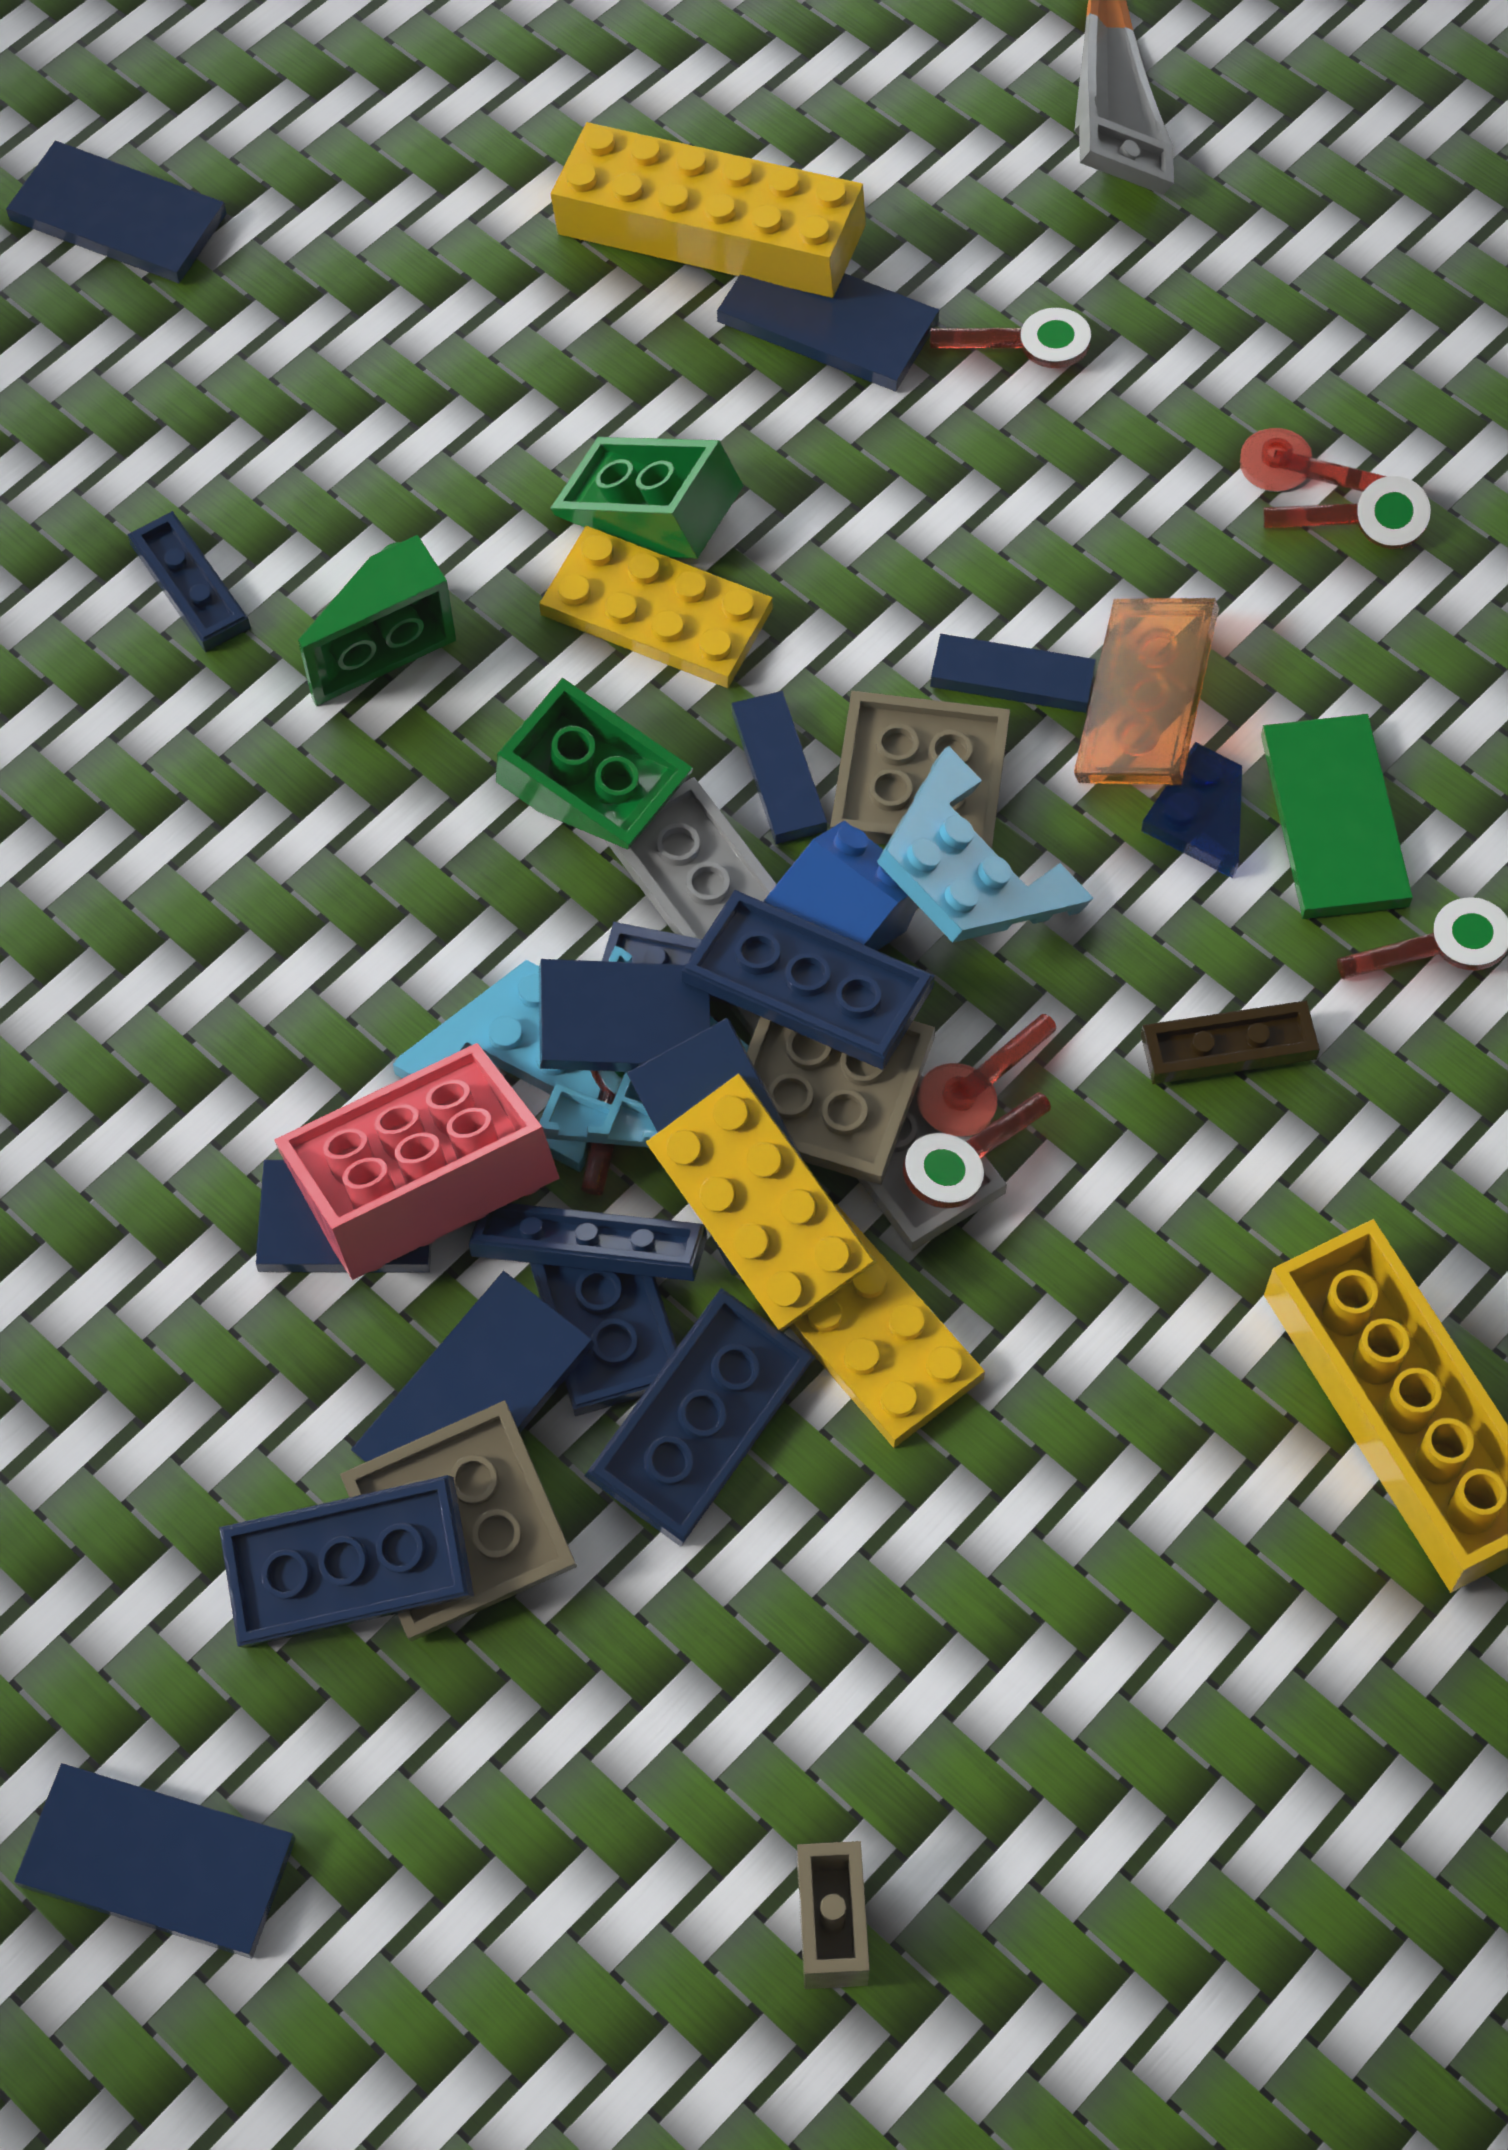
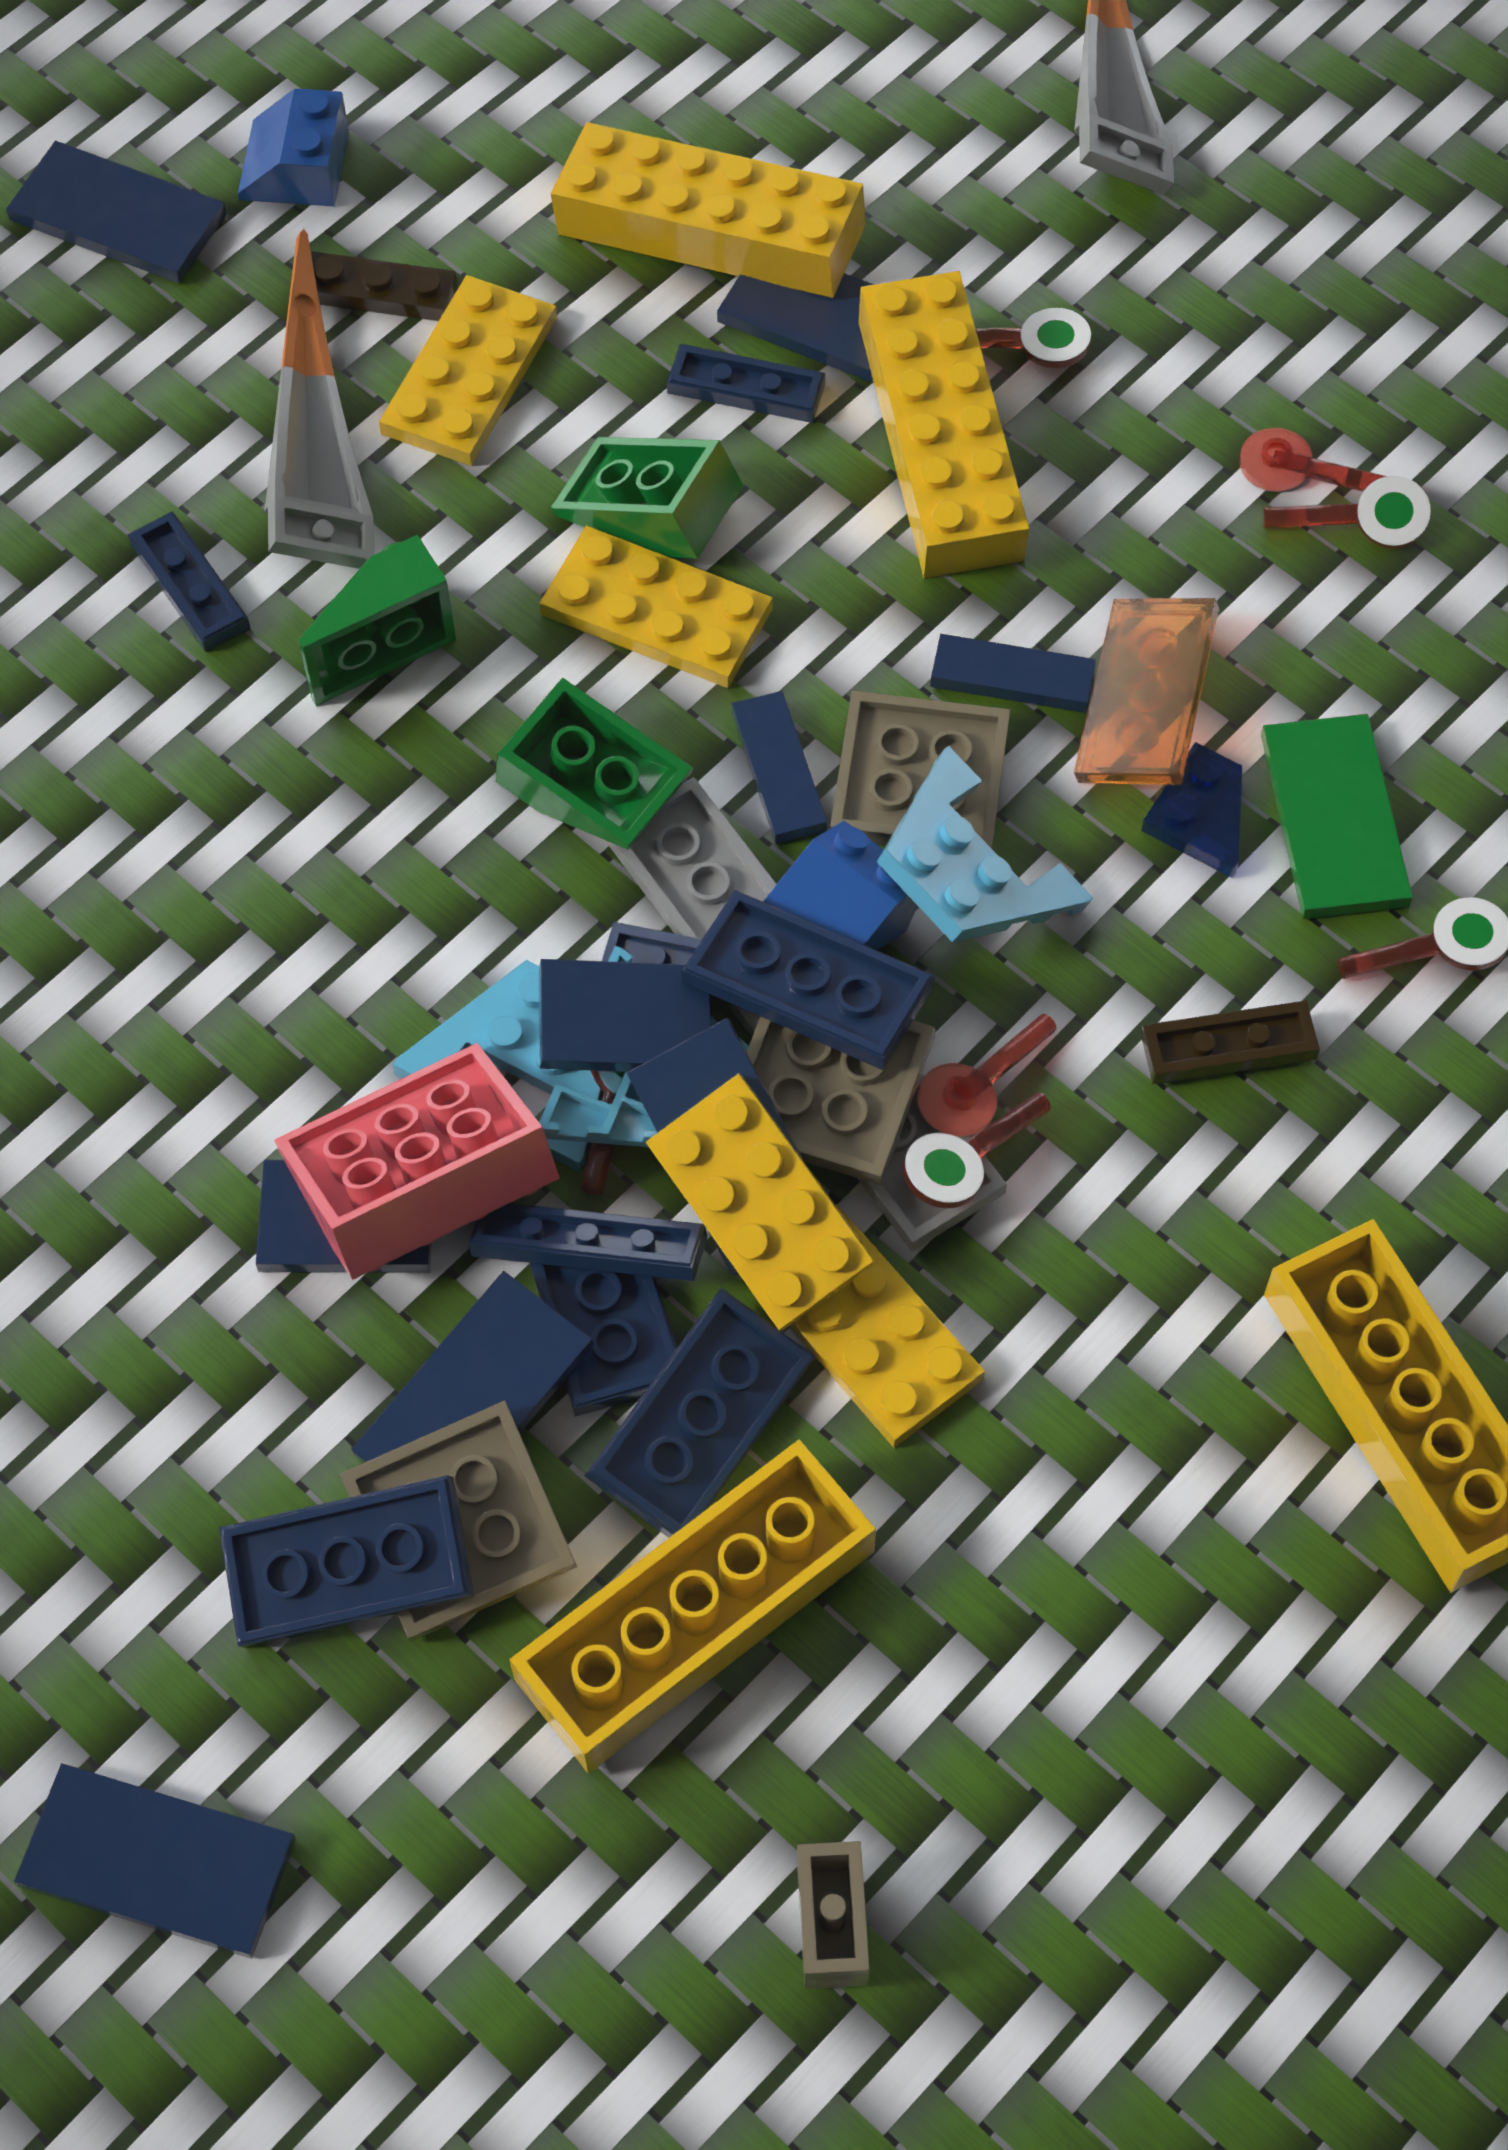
(297, 150): none -> blue slope
(314, 481): none -> light grey plate
(383, 286): none -> dark brown plate
(468, 370): none -> yellow plate
(693, 1605): none -> yellow brick
(746, 383): none -> dark blue tile
(942, 425): none -> yellow brick

